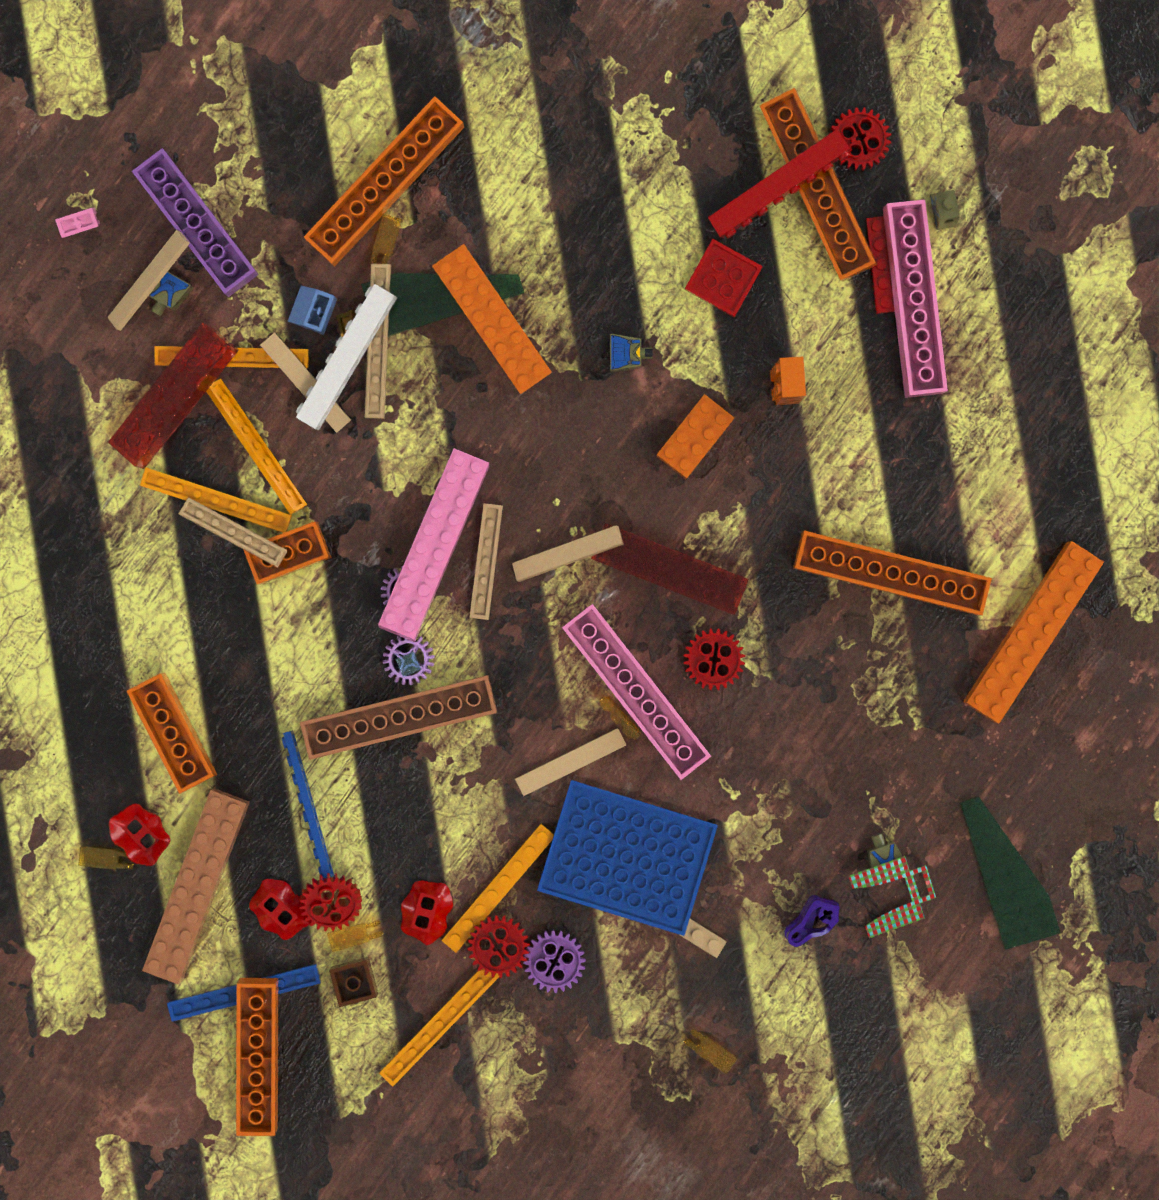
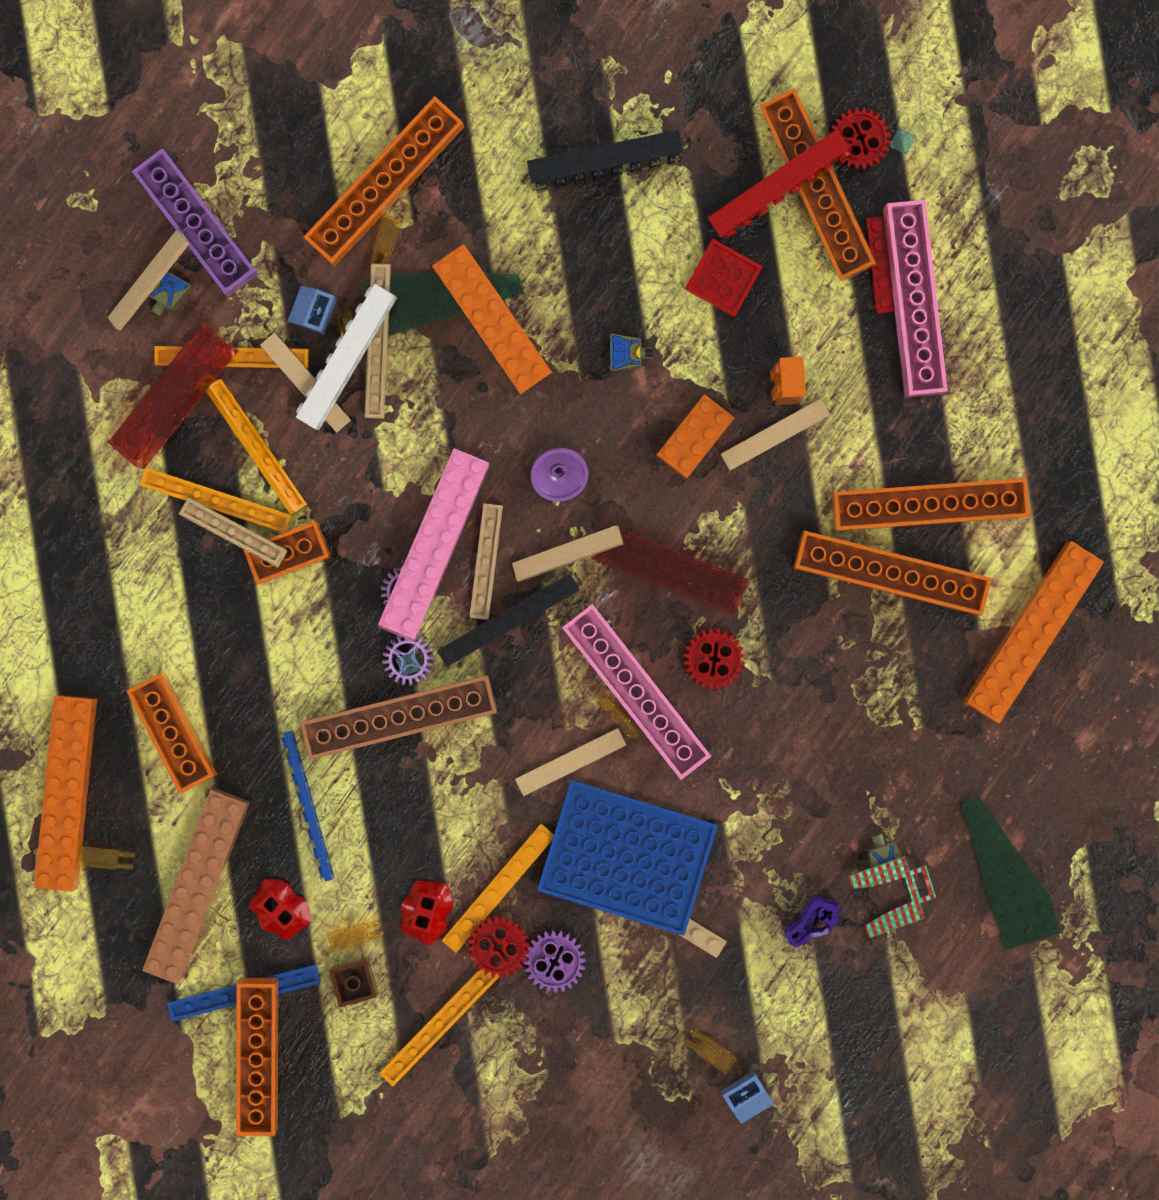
(65, 792): none -> orange brick
(77, 222): bright pink hinge -> none
(131, 842): red piece -> none
(346, 908): red gear -> none
(508, 620): none -> black brick
(560, 484): none -> medium lavender dish
(605, 160): none -> black brick
(747, 1097): none -> medium blue slope
(775, 434): none -> tan tile
(902, 141): none -> clear light blue tile
(930, 504): none -> orange brick
(945, 208): olive torso -> none

